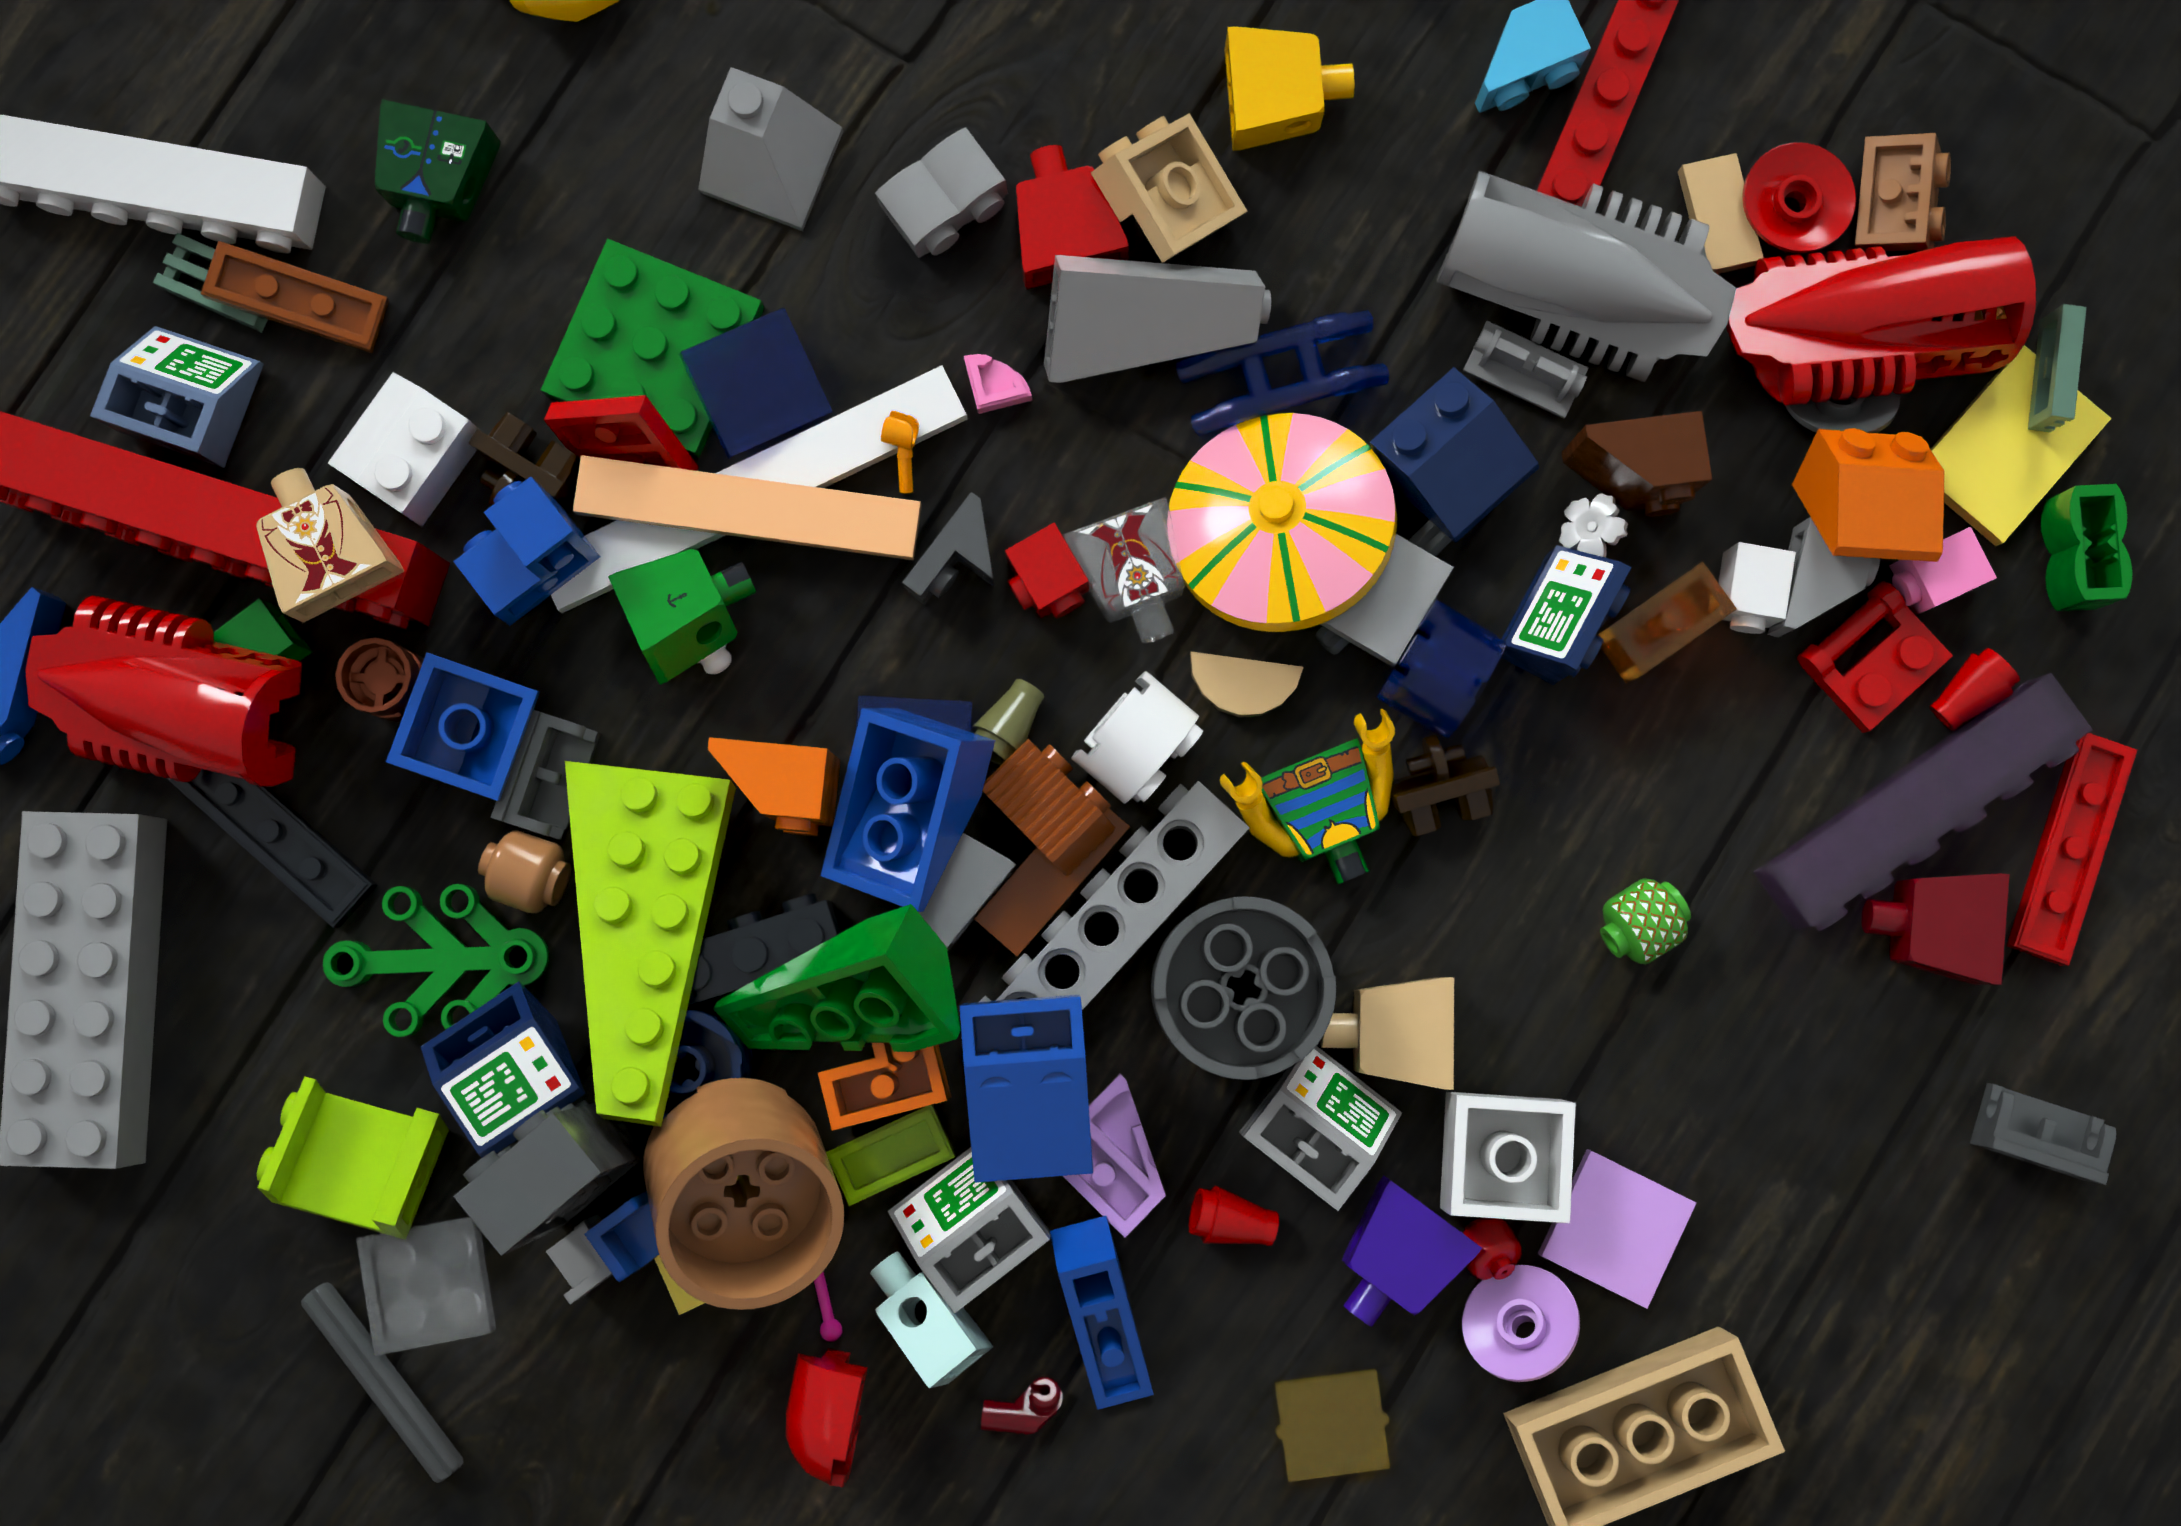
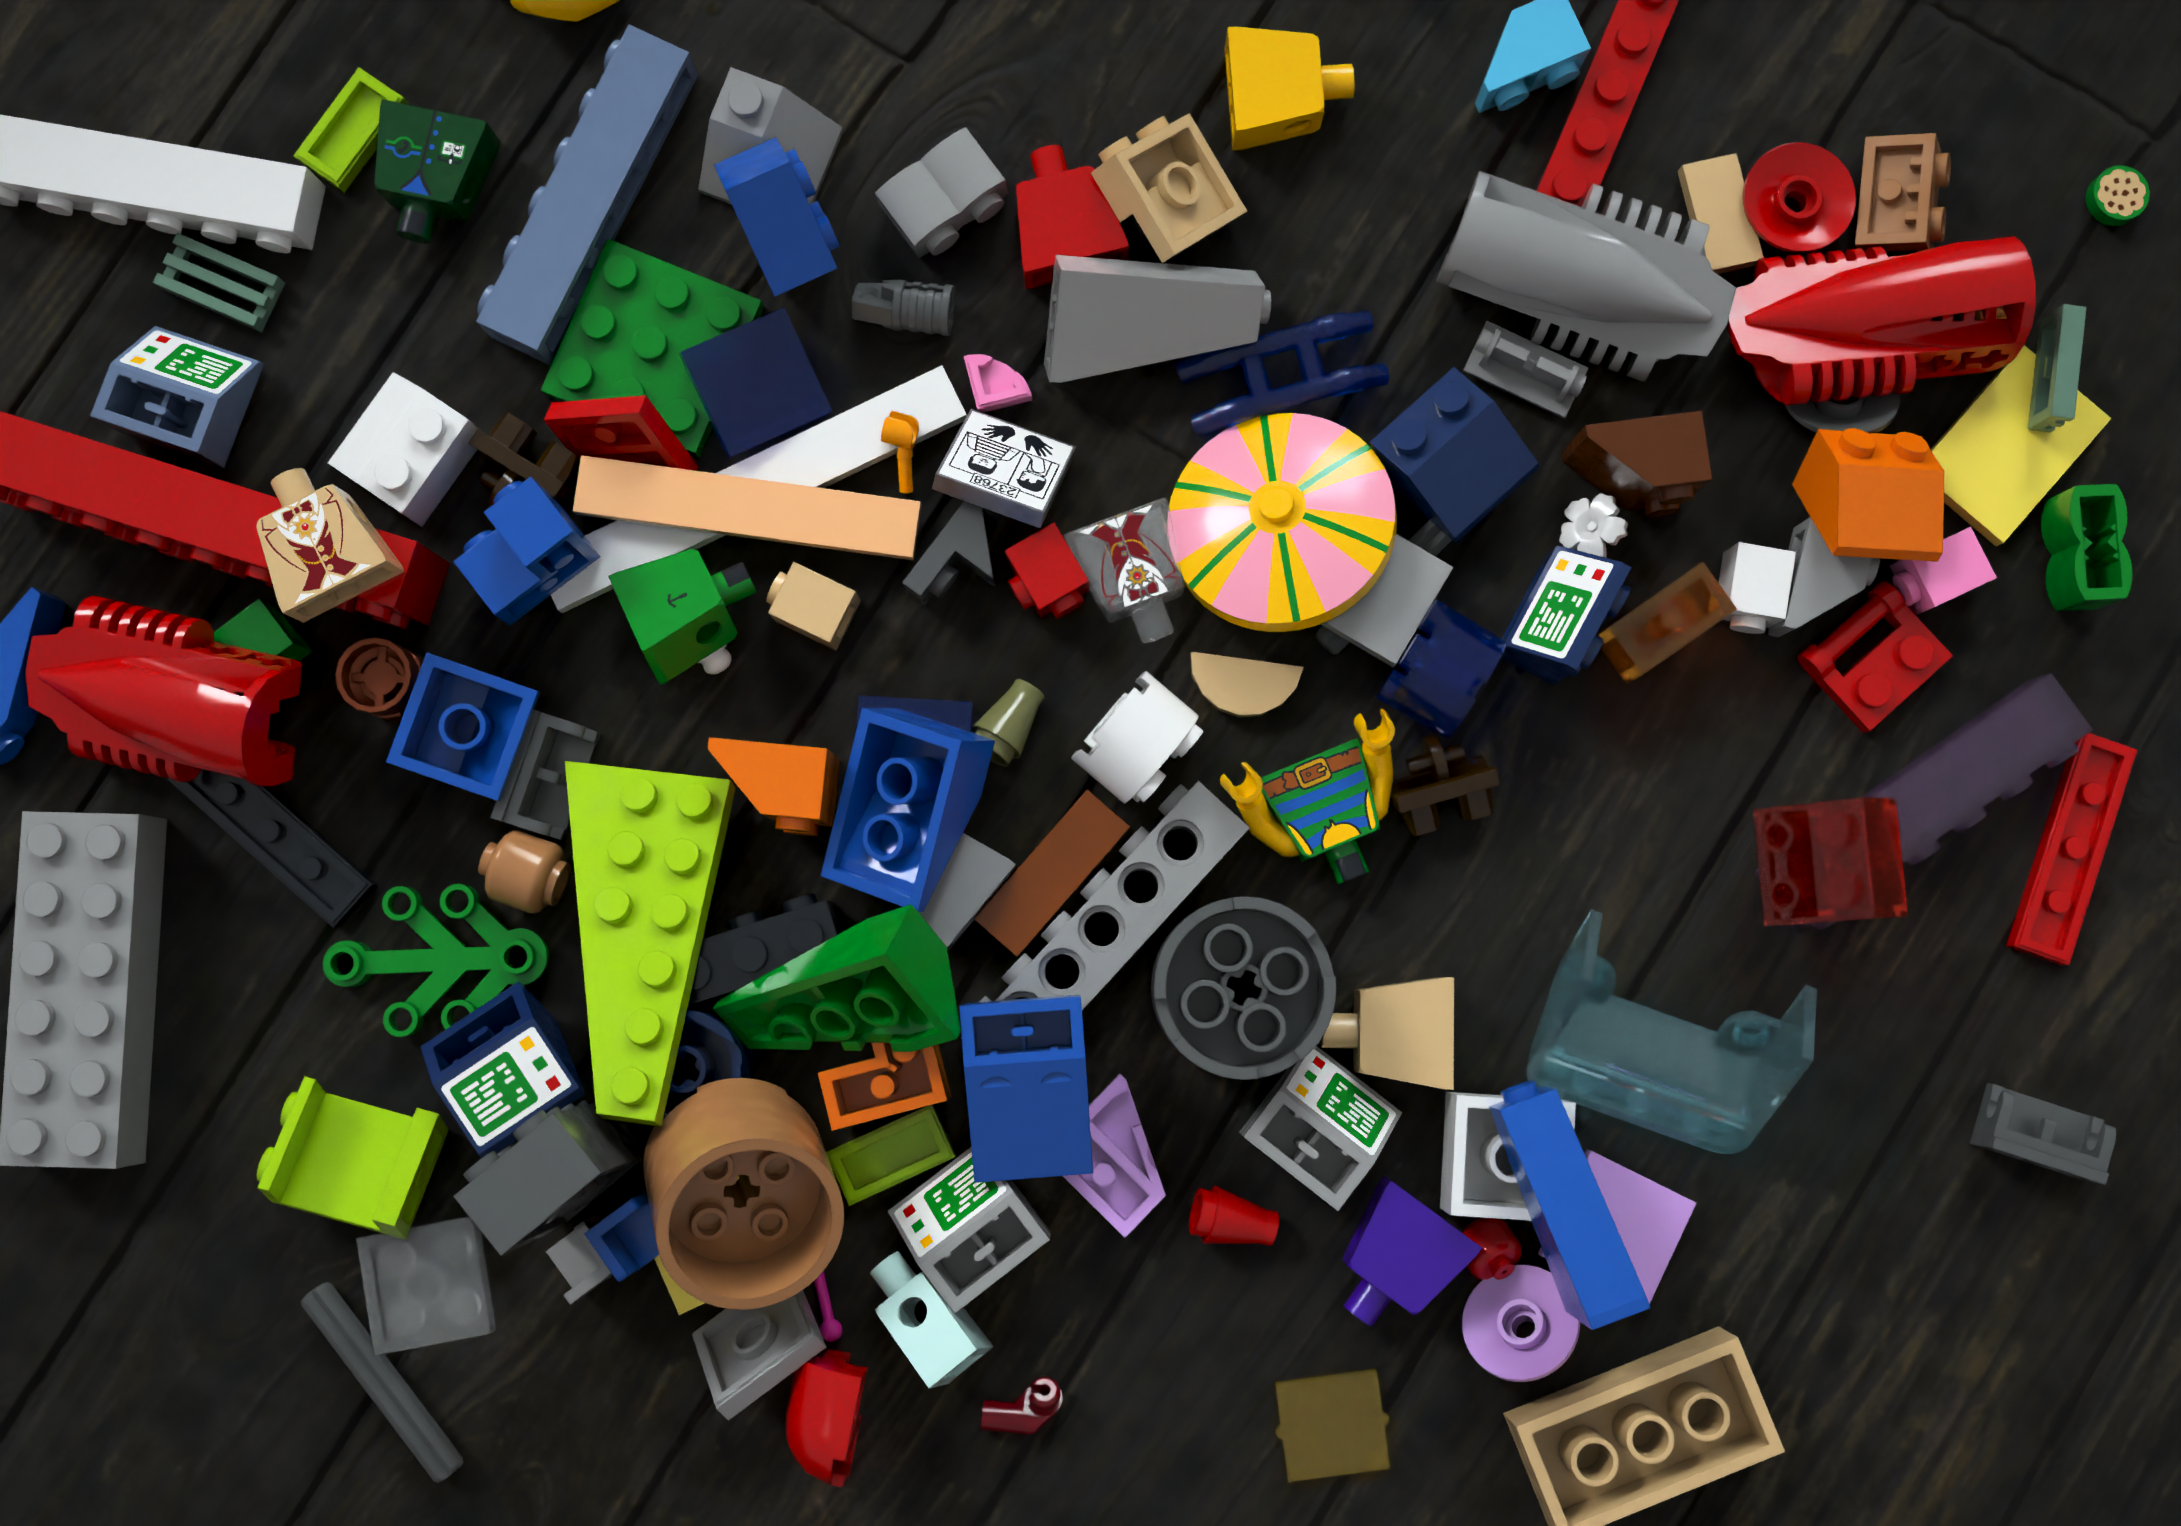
(295, 297): dark orange tile -> none
(347, 131): none -> lime tile
(587, 193): none -> sand blue brick
(755, 1350): none -> light grey tile
(772, 205): none -> blue brick
(812, 605): none -> tan brick
(906, 306): none -> dark grey hinge
(1004, 468): none -> tile
(1048, 807): dark orange brick -> none
(1101, 1312): blue slope -> none
(1567, 1207): none -> blue slope
(1645, 921): bright green head -> none
(1660, 1068): none -> clear light blue windscreen
(1830, 861): none -> clear red slope
(1946, 925): dark red torso -> none
(1975, 688): red cone -> none
(2117, 195): none -> tile

